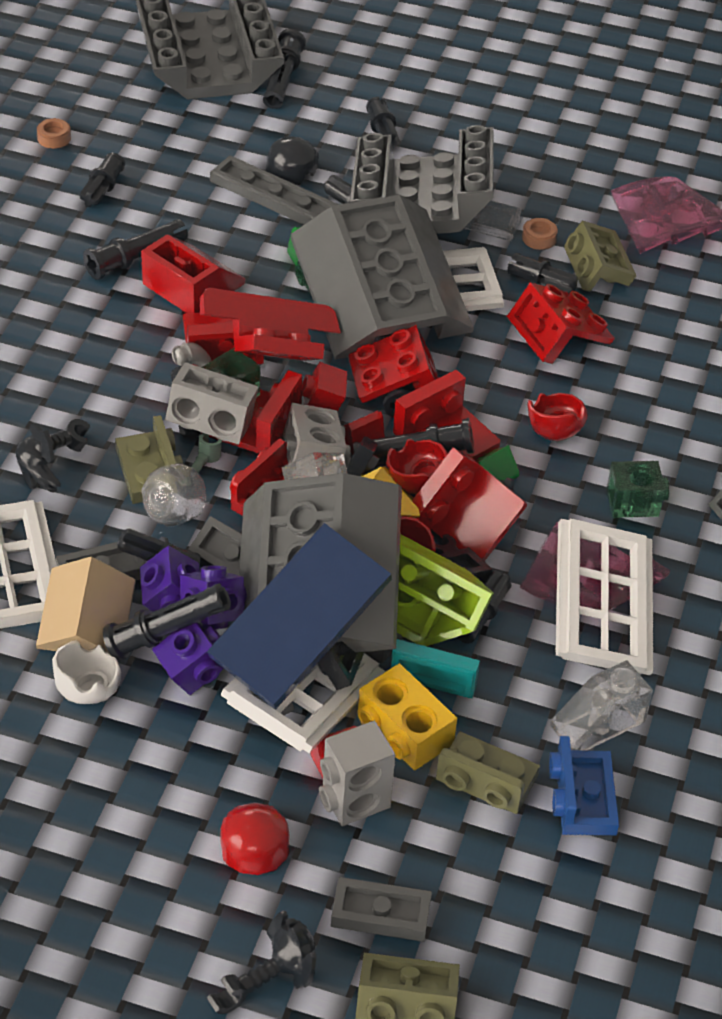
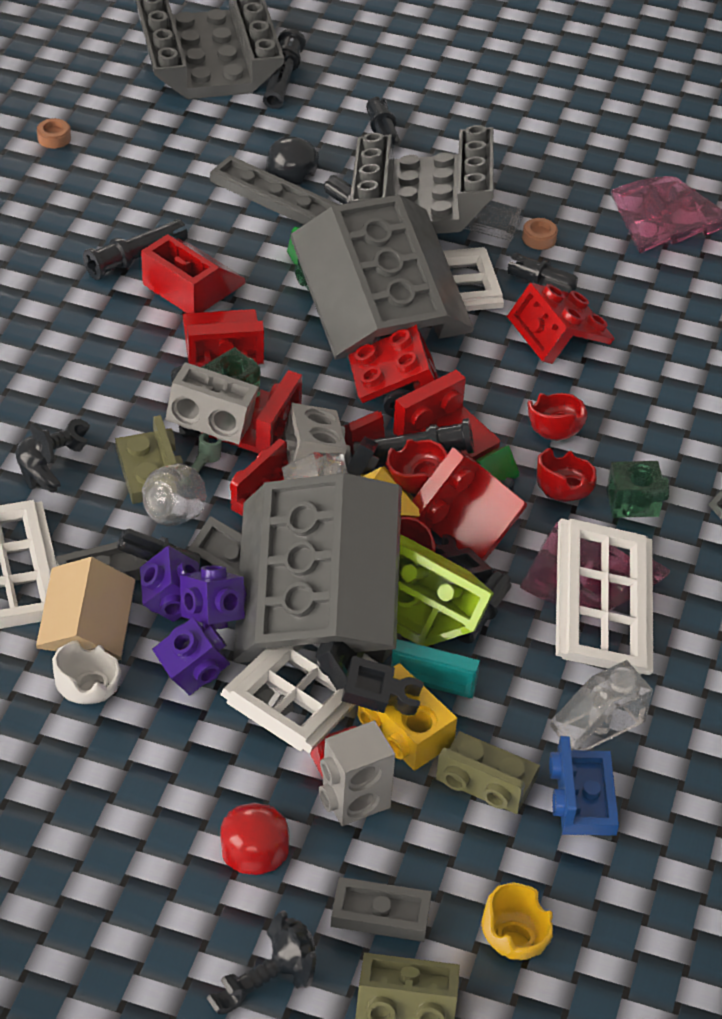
(102, 179): black axle -> none
(149, 627): black pin -> none
(191, 354): light grey arm -> none
(271, 324): red plate -> none
(299, 616): dark blue tile -> none
(325, 387): red plate -> none
(373, 687): none -> black plate
(516, 922): none -> yellow hair
(565, 477): none -> red hair
(598, 254): olive bracket -> none

